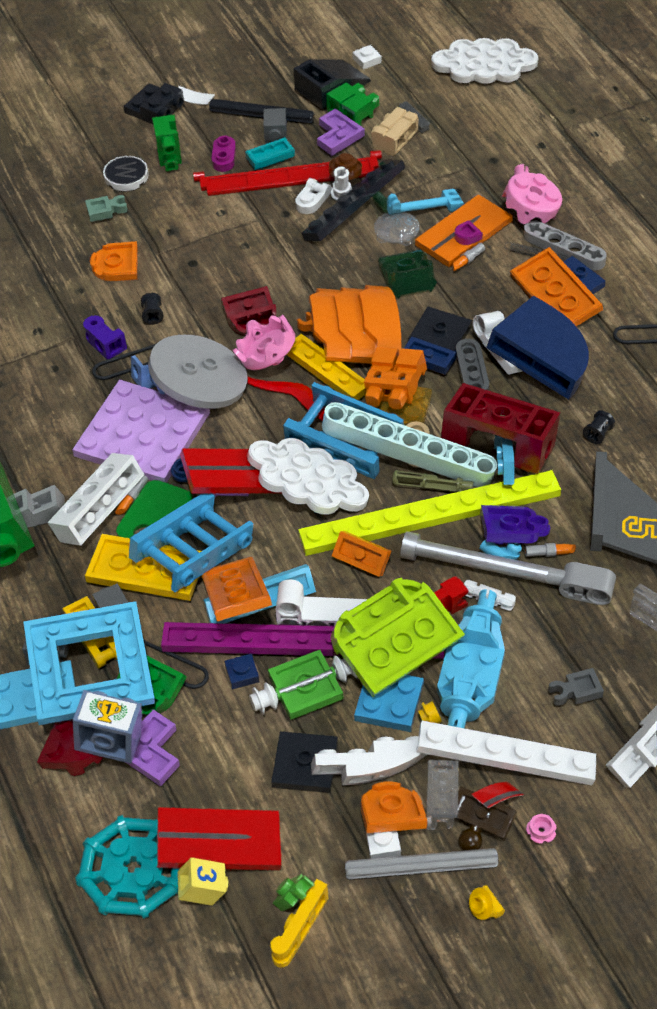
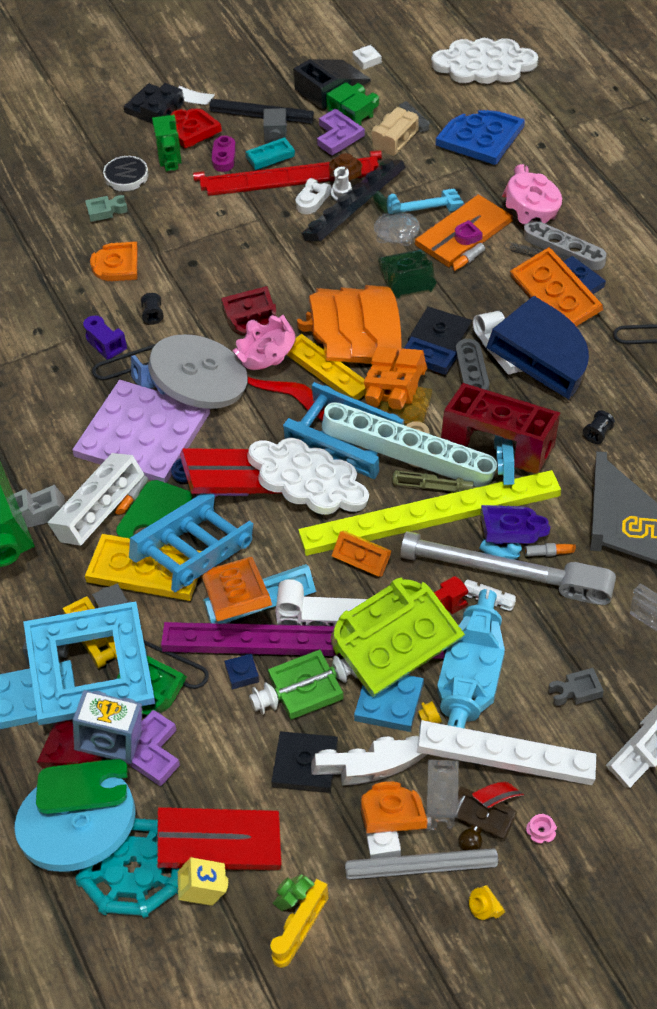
(73, 837): none -> medium azure plate
(80, 787): none -> green piece
(195, 126): none -> red plate
(481, 134): none -> blue plate

